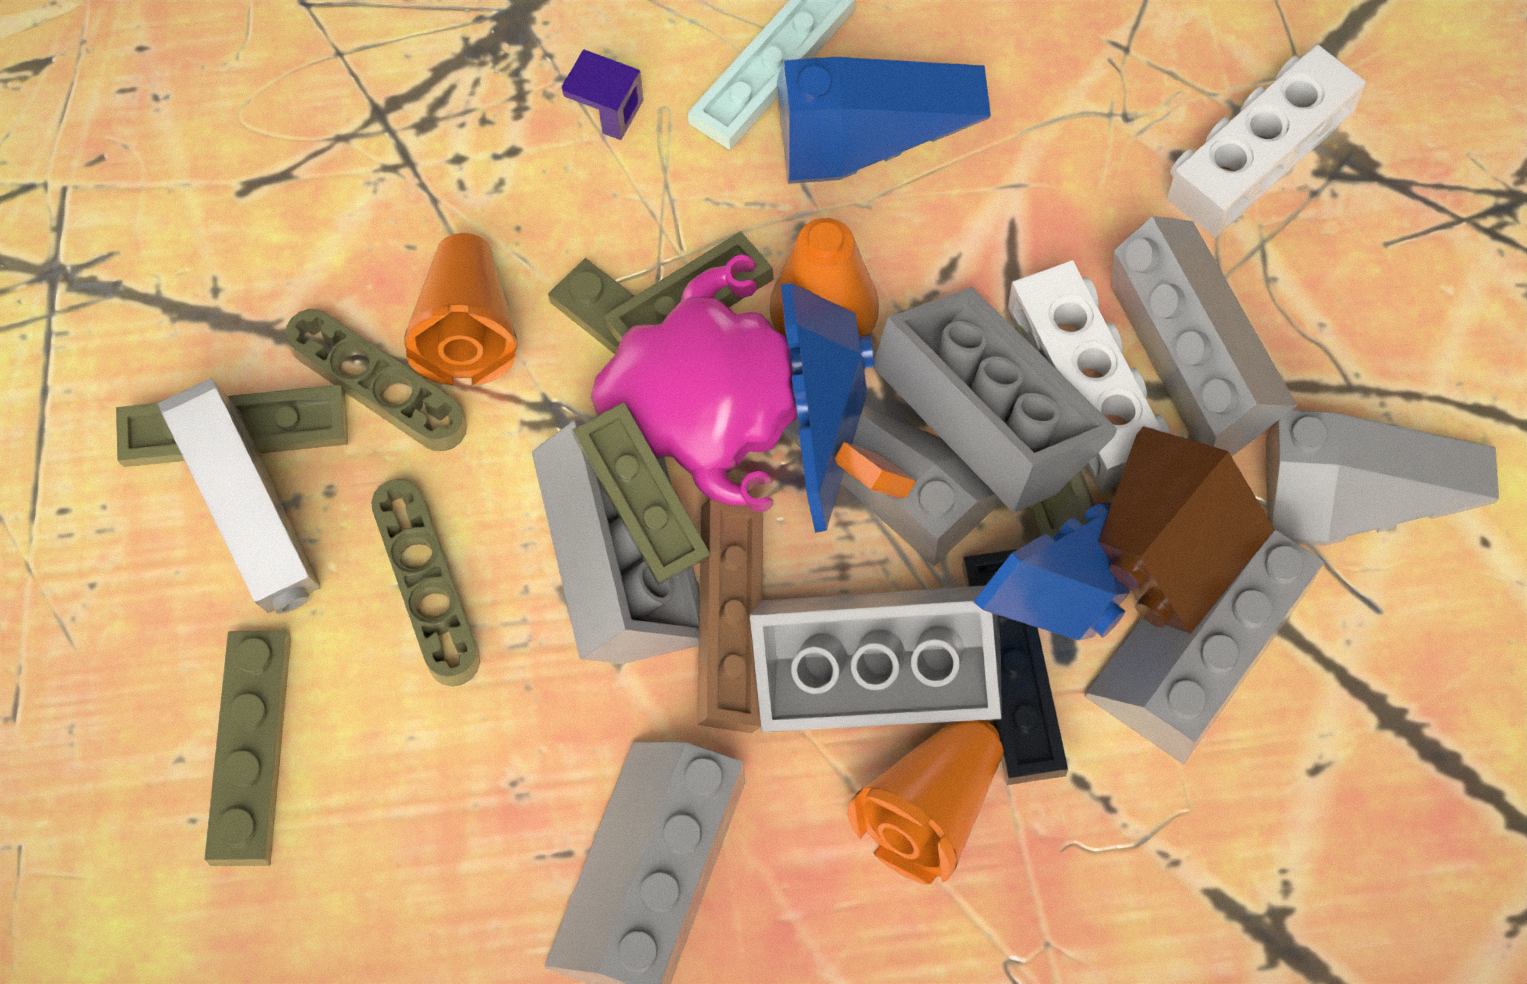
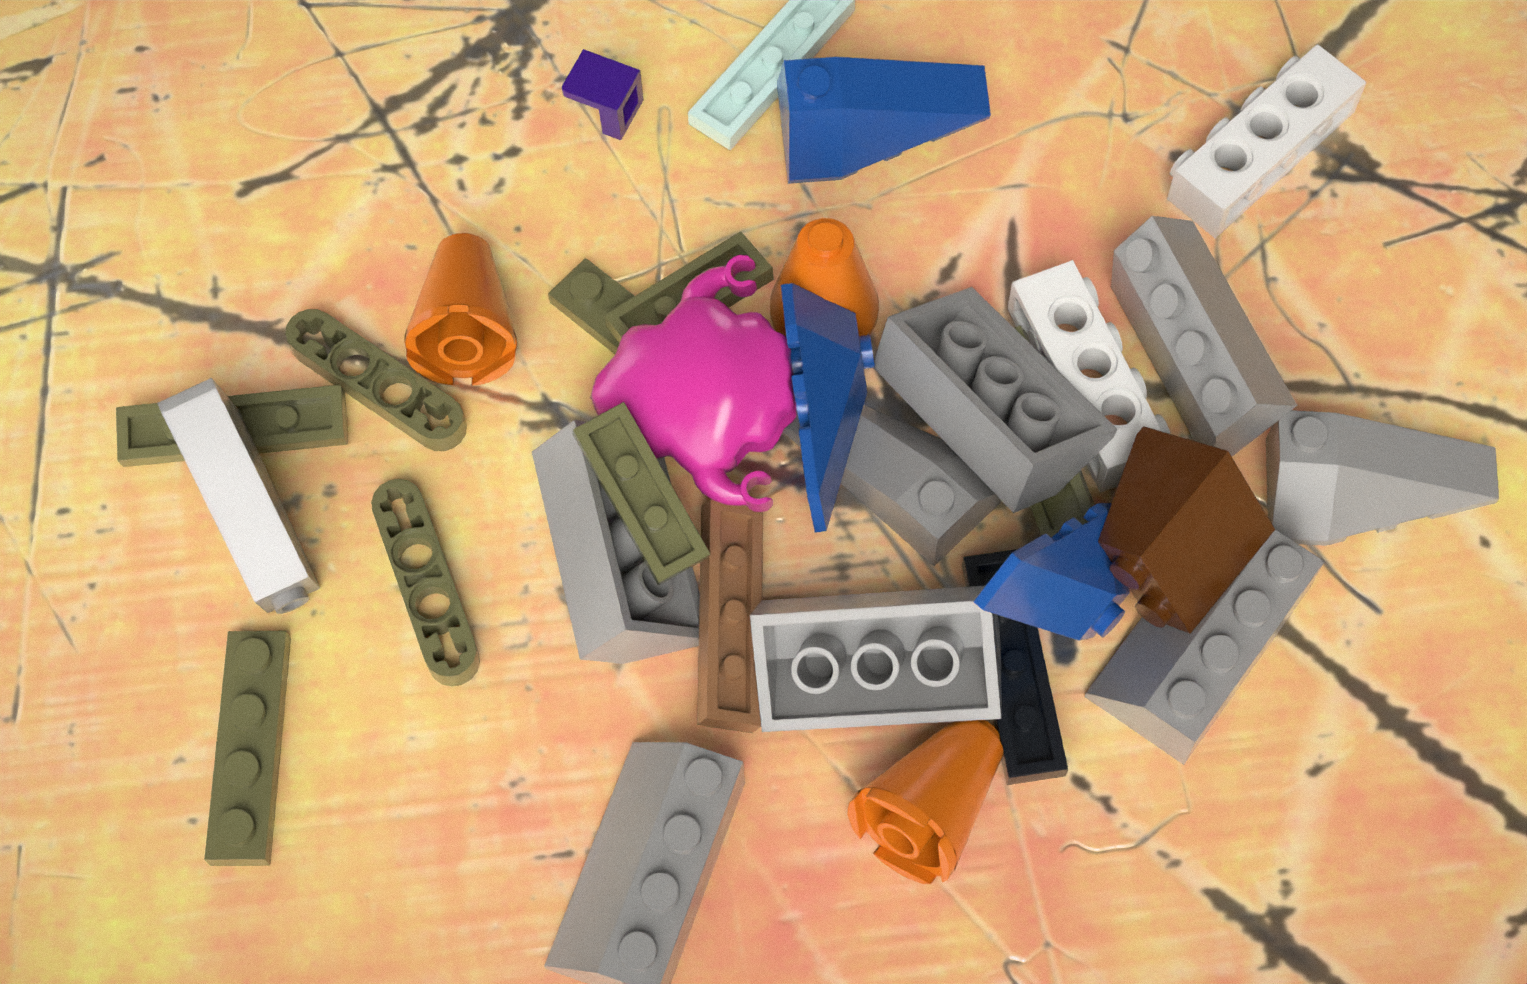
(874, 471): orange tile -> none

